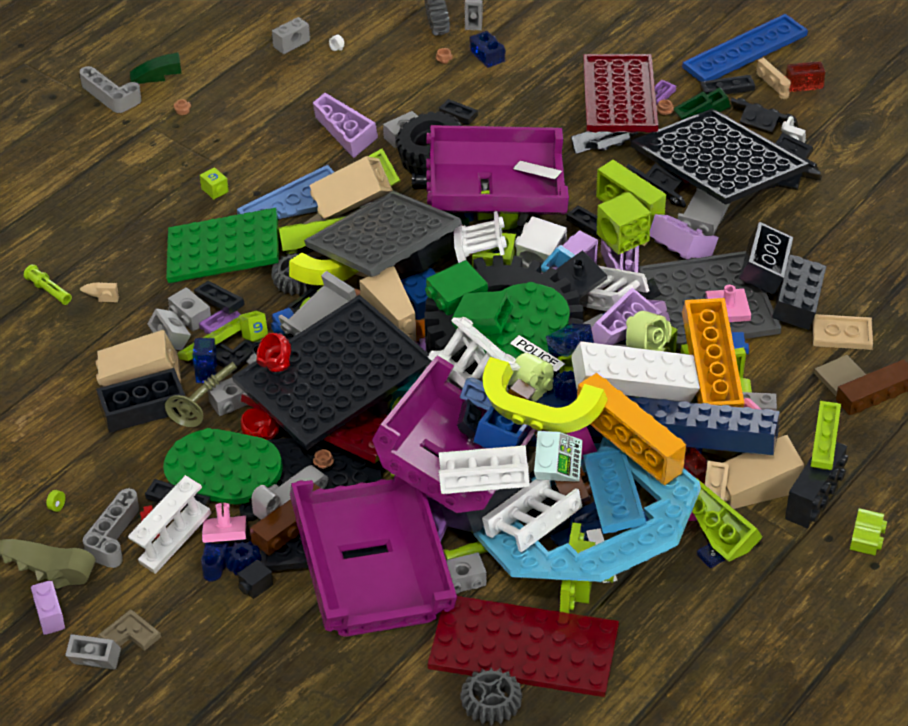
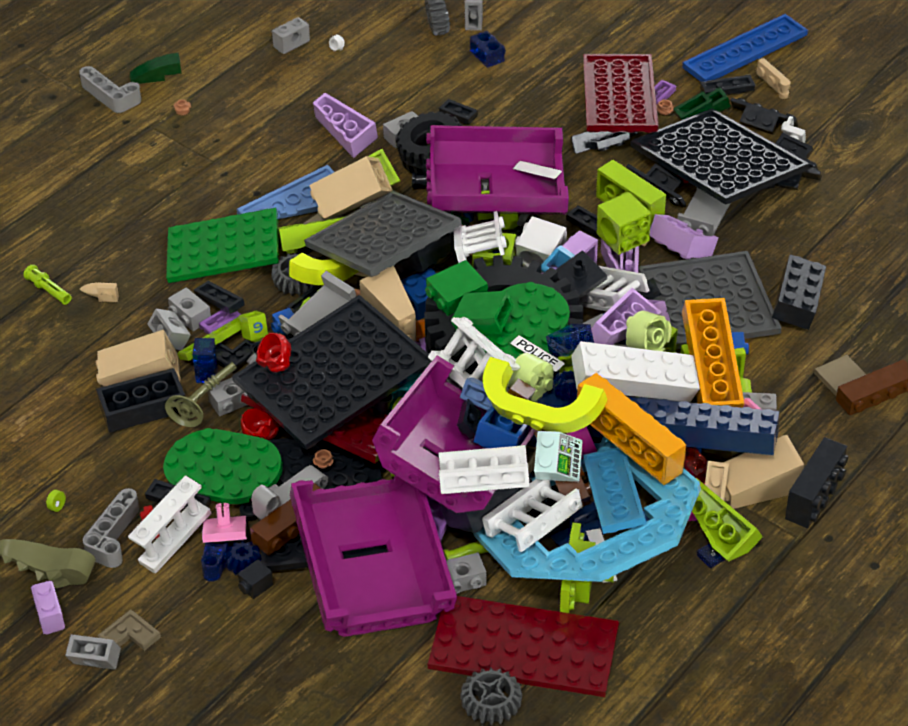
(214, 183): lime brick -> none
(444, 55): nougat plate -> none
(736, 302): bright pink tile -> none
(766, 258): black brick -> none
(805, 76): clear red brick -> none
(826, 435): lime plate -> none
(842, 332): tan tile -> none
(867, 532): lime brick -> none

